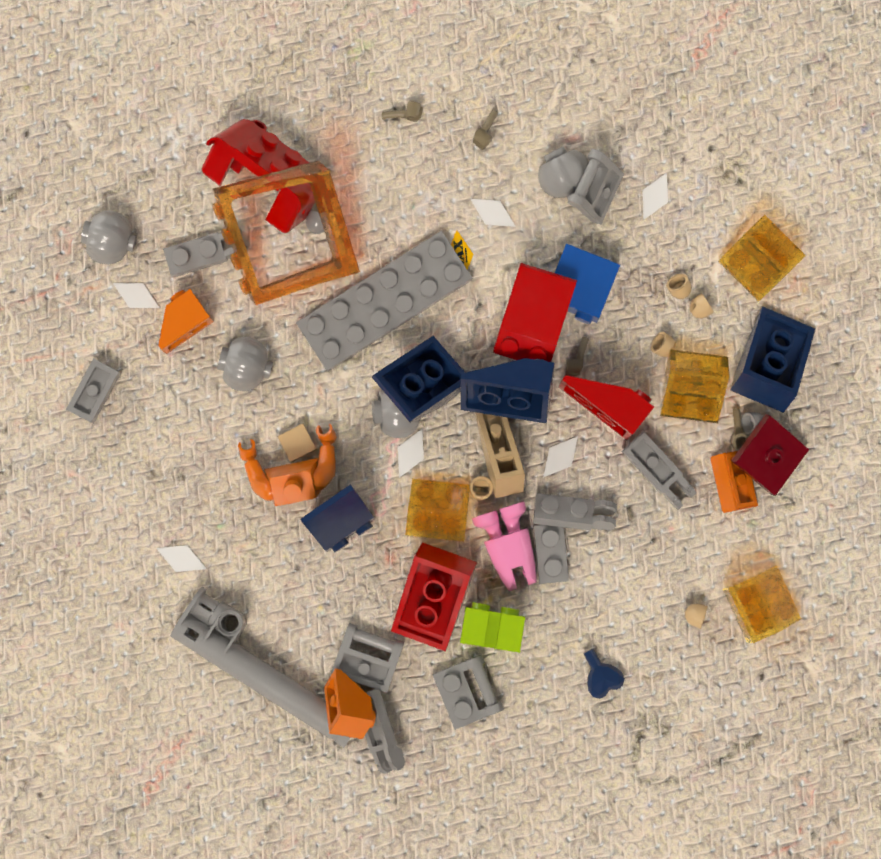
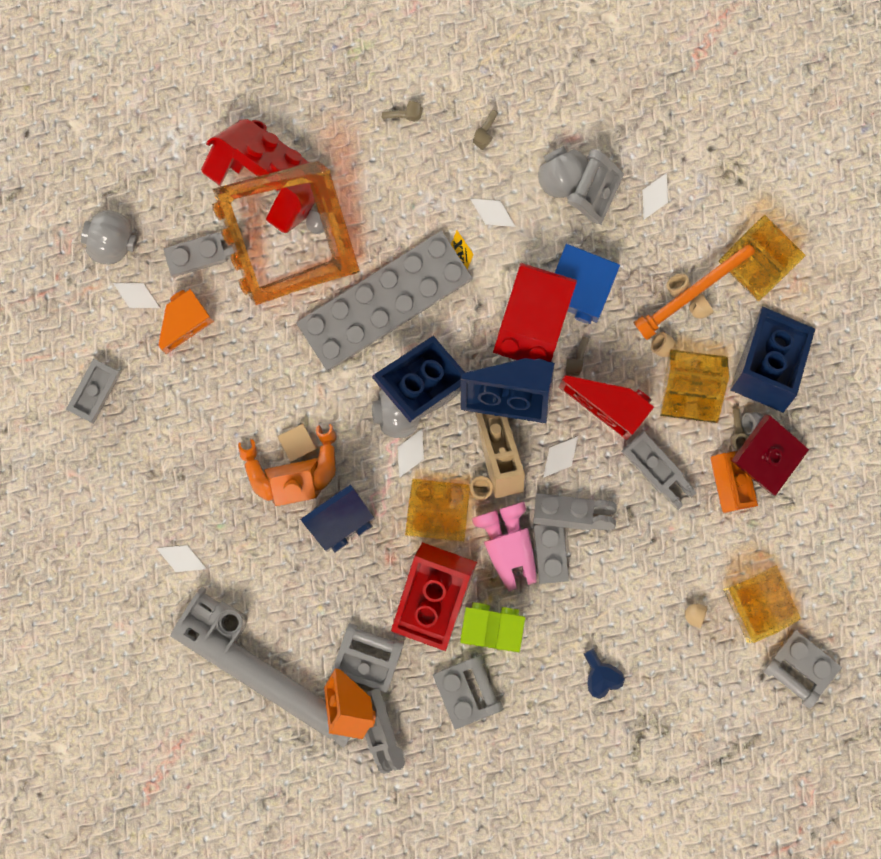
(244, 364): light grey plant -> none
(649, 324): none -> orange piece
(808, 661): none -> light grey plate

